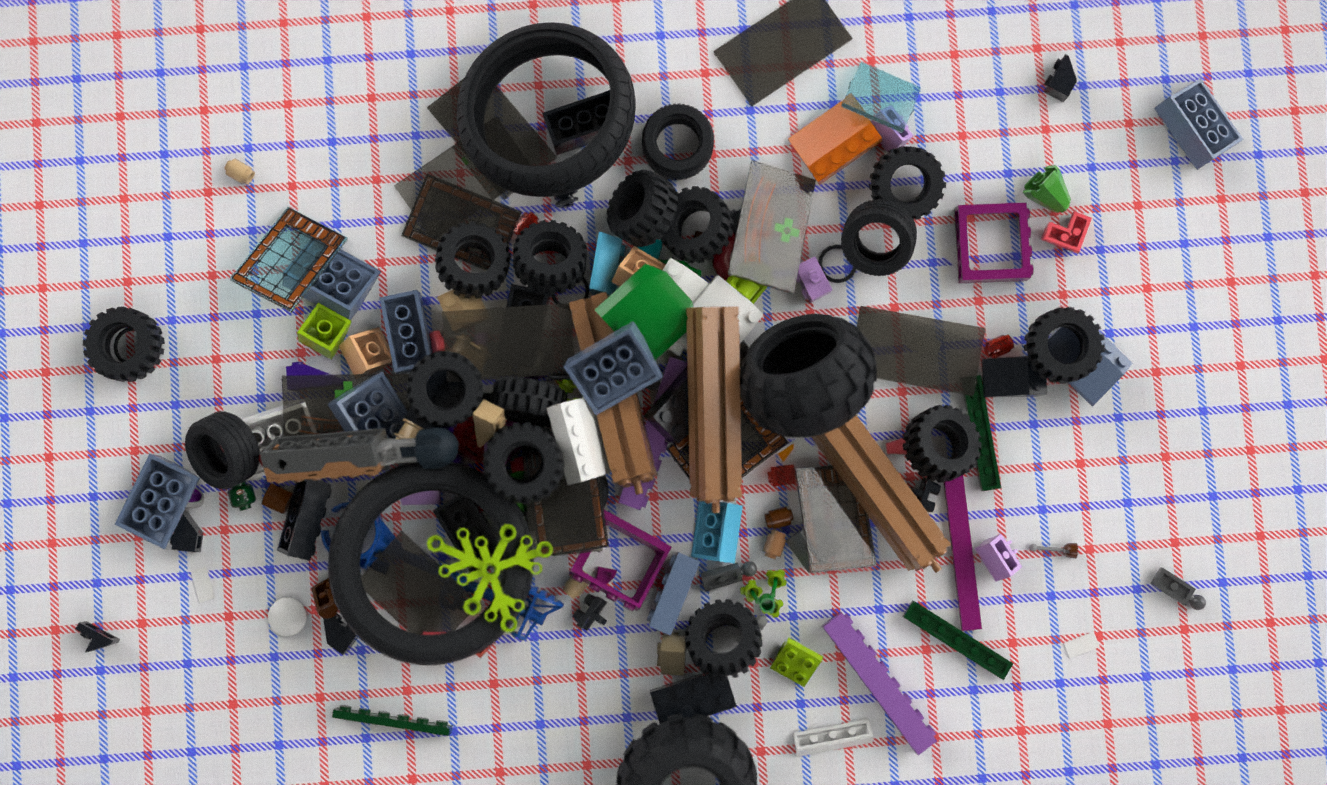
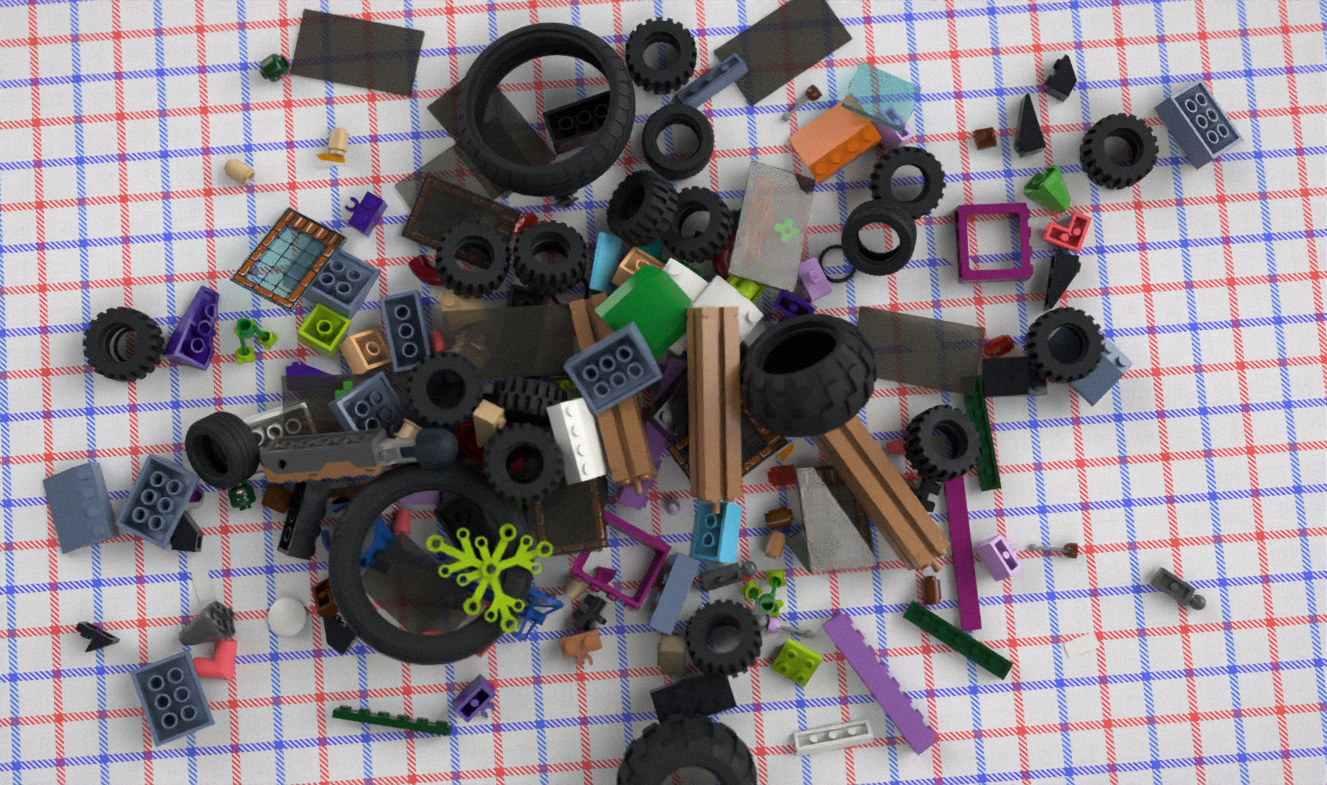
(80, 507): none -> sand blue slope
(172, 698): none -> sand blue slope
(193, 337): none -> dark purple wedge
(210, 625): none -> dark grey cone
(221, 665): none -> coral brick
(246, 329): none -> plant
(274, 67): none -> dark green head
(323, 159): none -> sticker
(338, 142): none -> tan brick
(344, 494): none -> reddish brown brick
(357, 52): none -> clear smoke piece
(366, 213): none -> dark purple brick
(402, 522): none -> coral cone
(424, 271): none -> dark red cylinder
(475, 699): none -> dark purple brick
(580, 645): none -> nougat brick
(653, 33): none -> black tyre
(674, 508): none -> lavender hinge
(713, 81): none -> sand blue slope
(774, 625): none -> hinge
(793, 305): none -> dark purple brick
(812, 94): none -> hinge
(931, 590): none -> reddish brown brick
(985, 138): none -> reddish brown tile
(1028, 131): none -> black slope
(1061, 273): none -> black slope
(1137, 136): none -> black tyre

